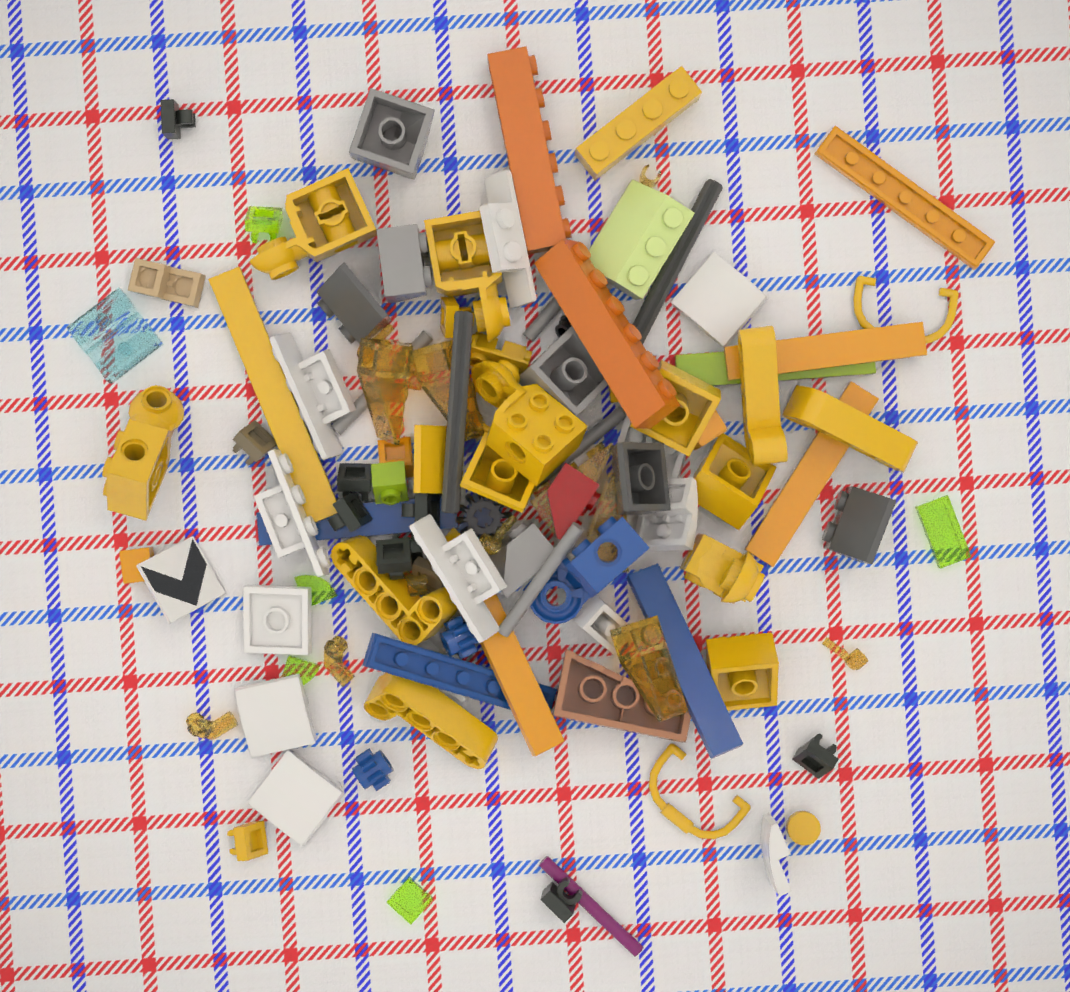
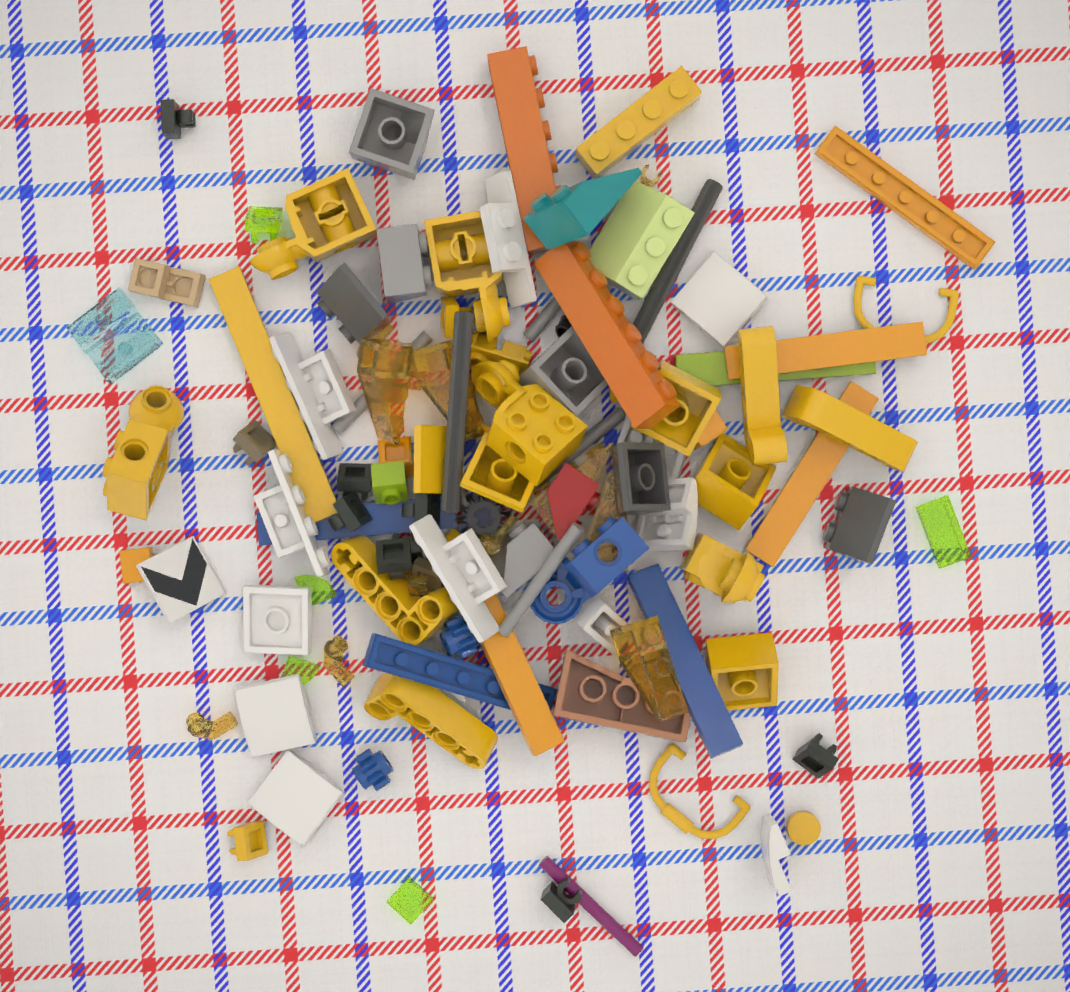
(577, 209): none -> teal slope
(854, 660): clear yellow hand -> none

